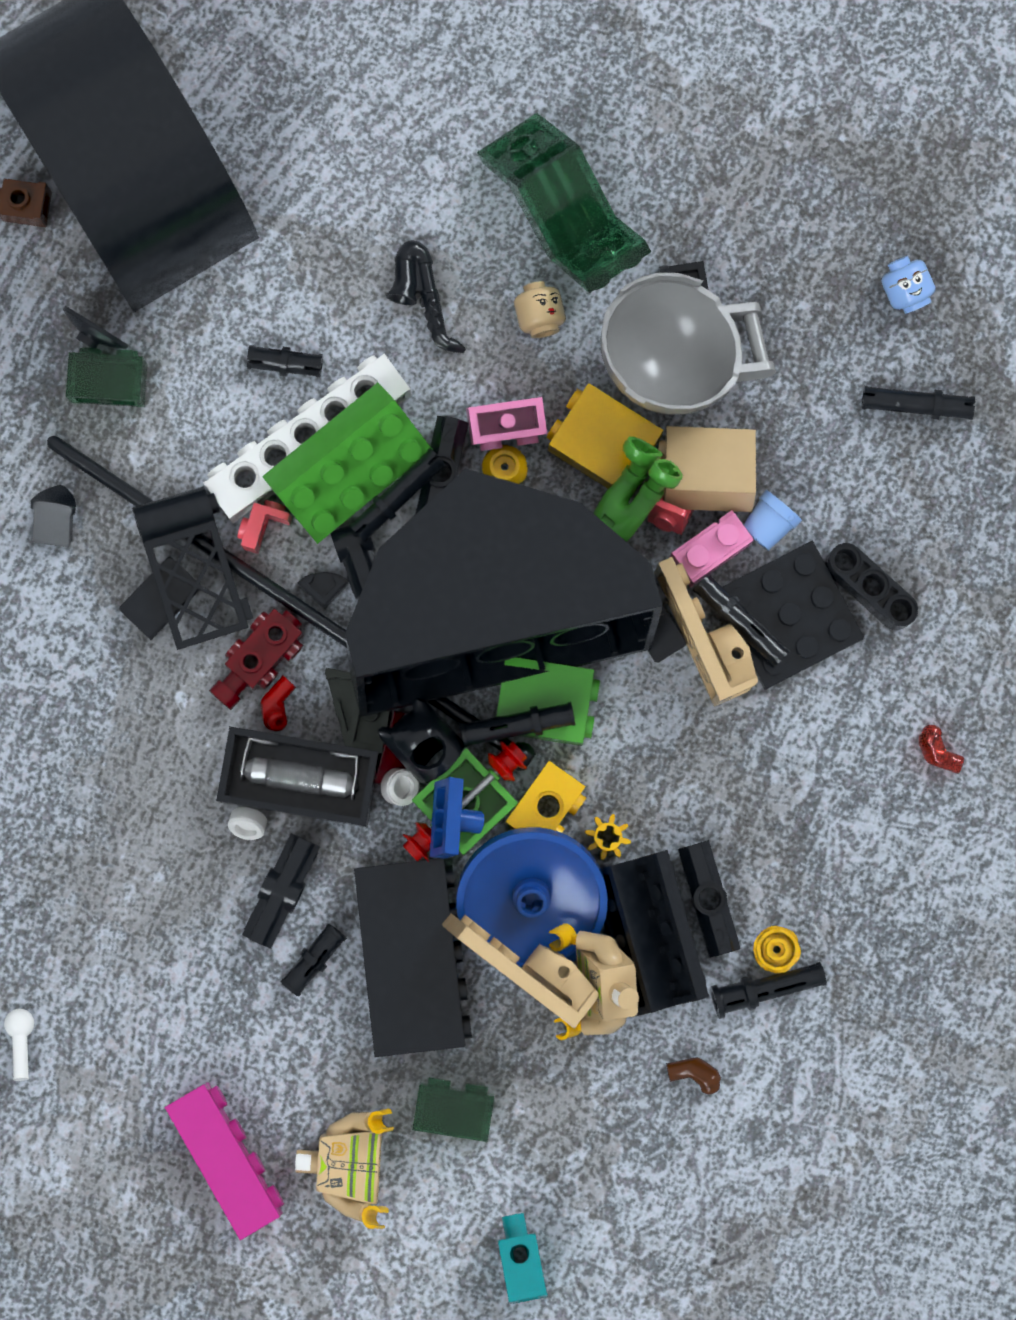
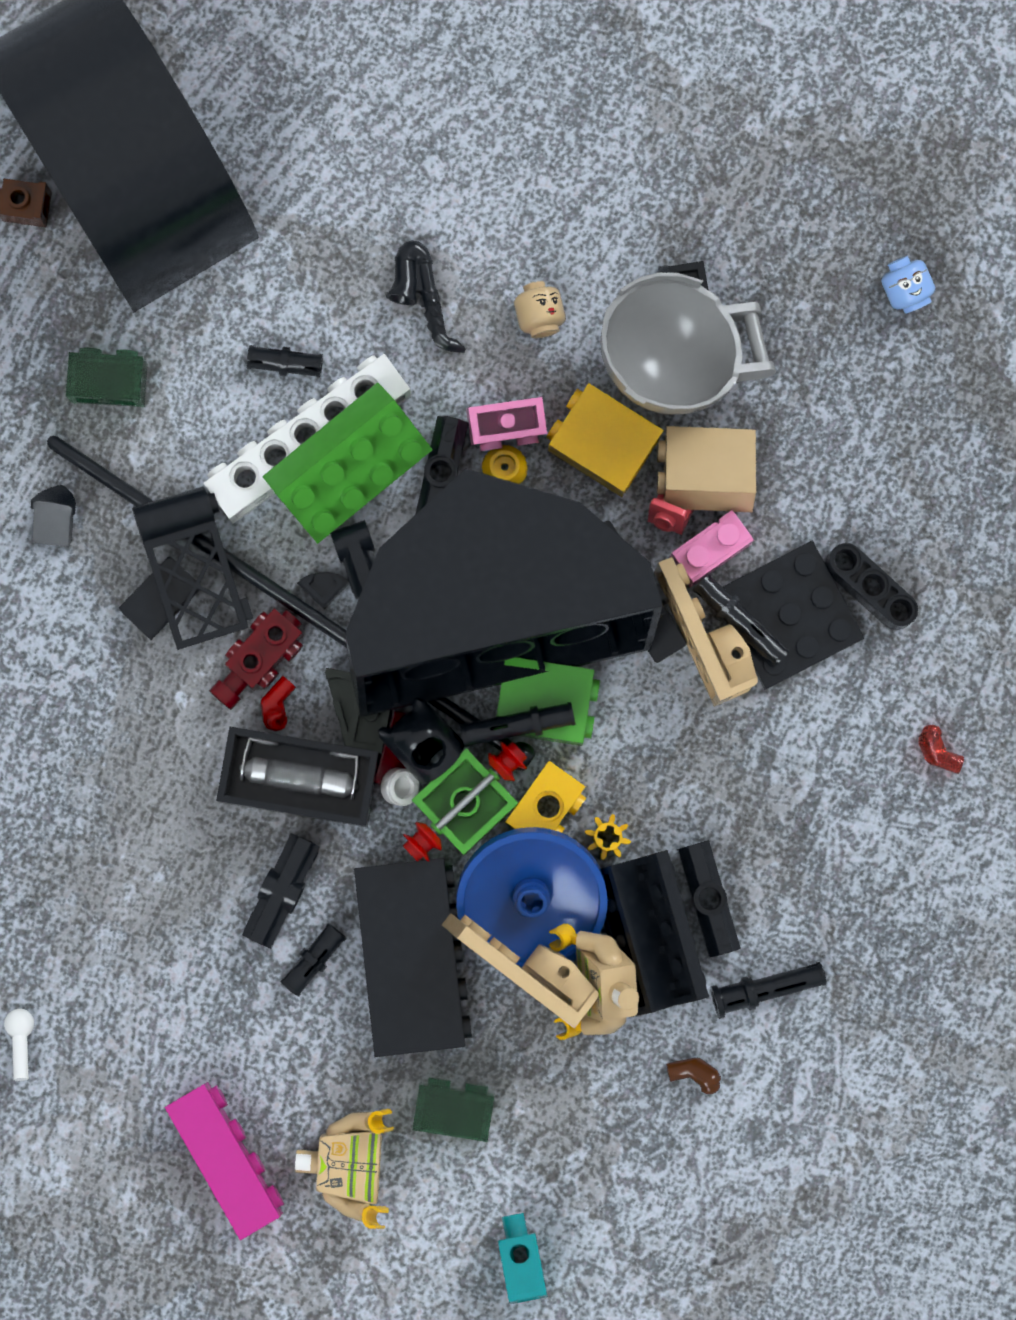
(92, 334): black dish -> none
(247, 823): white tile -> none
(254, 527): coral bracket -> none
(397, 495): black pin -> none
(450, 818): blue tile -> none
(564, 202): clear green bracket -> none
(615, 506): bright green piece -> none
(770, 520): light blue piece -> none
(788, 953): yellow plate -> none
(916, 402): black pin -> none

